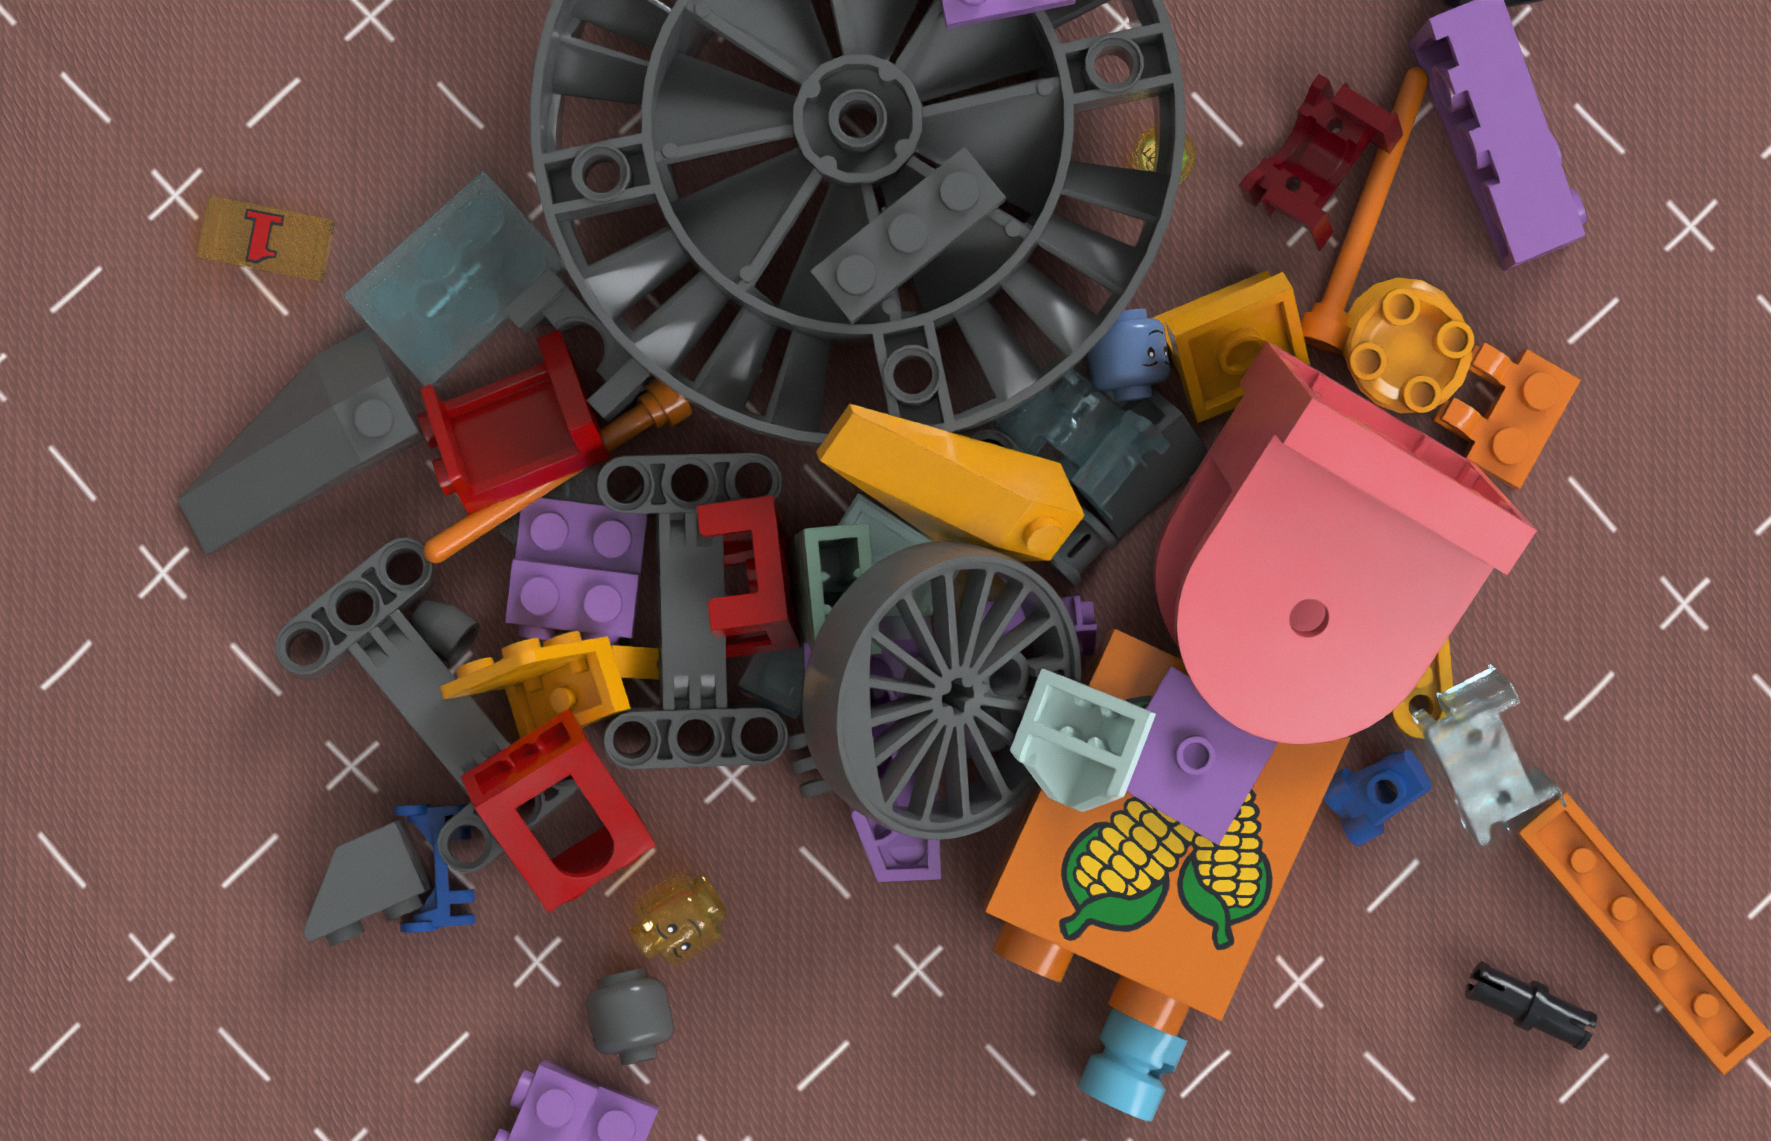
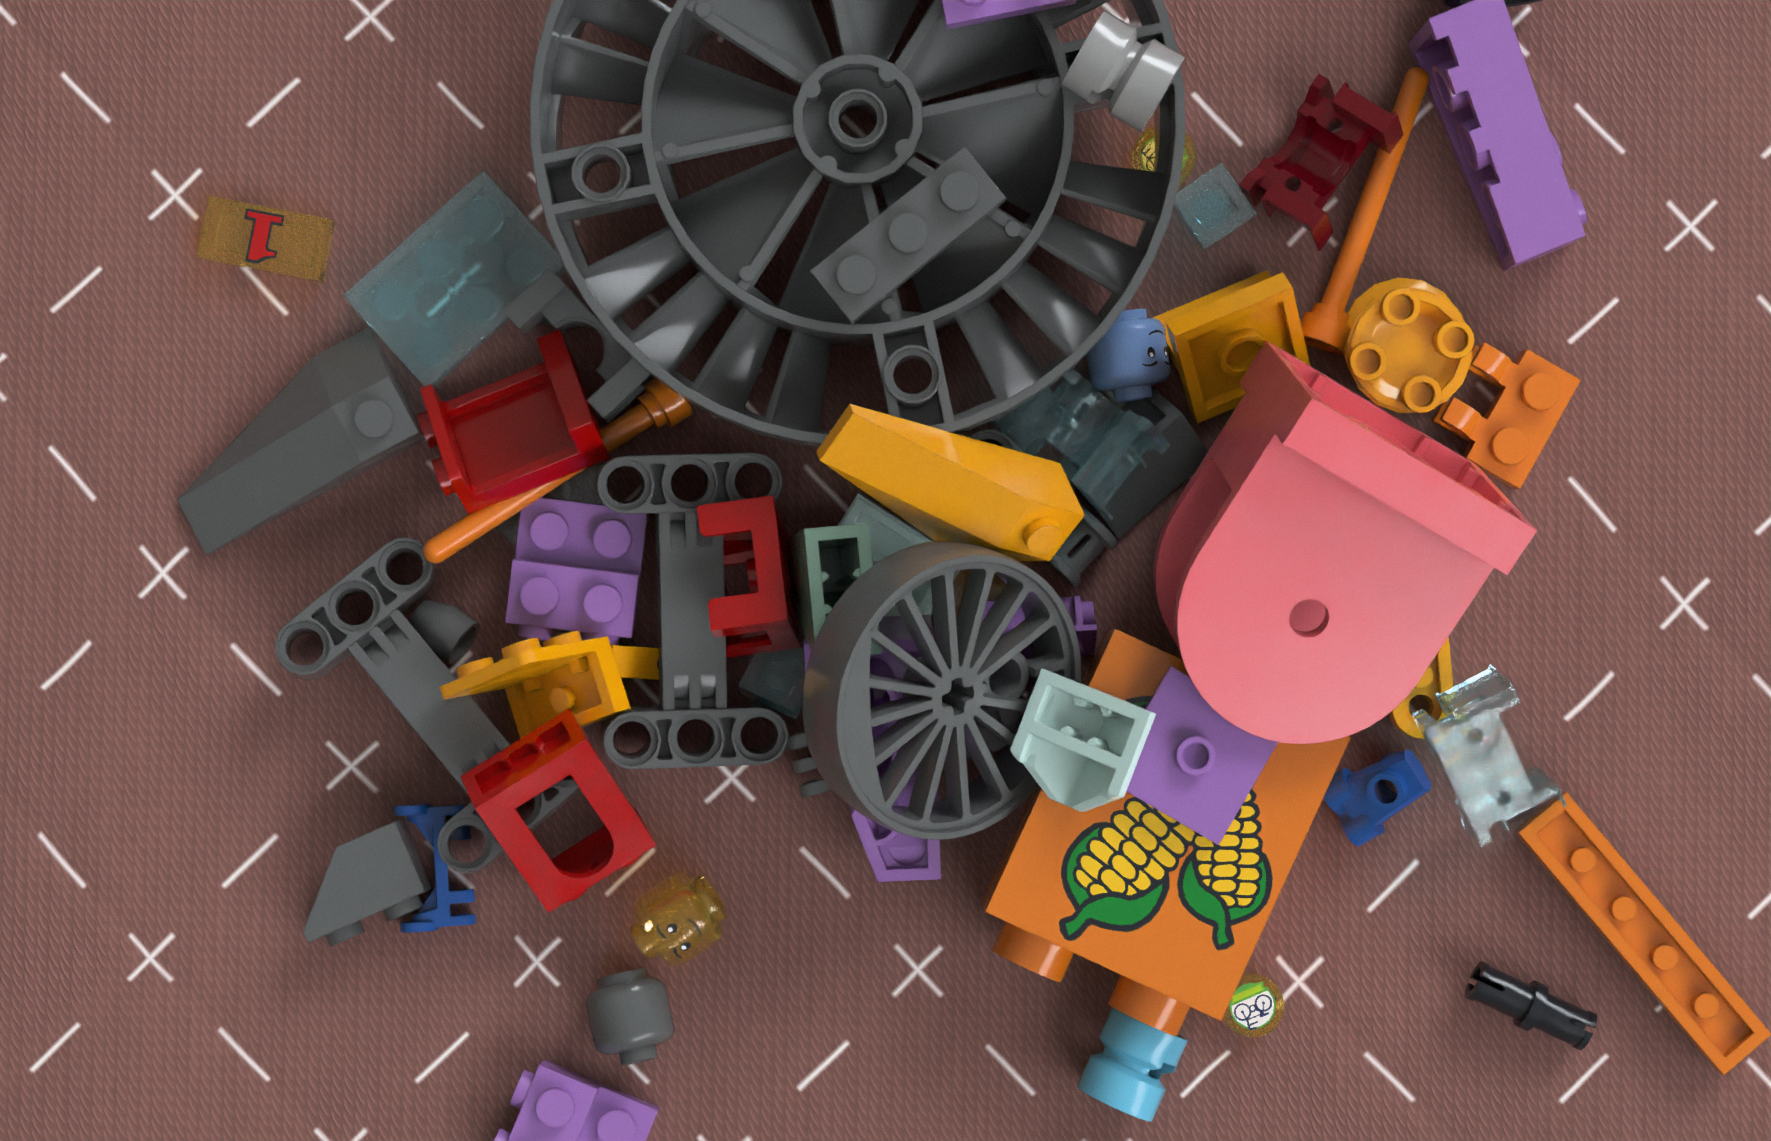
(1122, 71): none -> light grey wheel
(1213, 207): none -> clear light blue plate
(1255, 1006): none -> tile

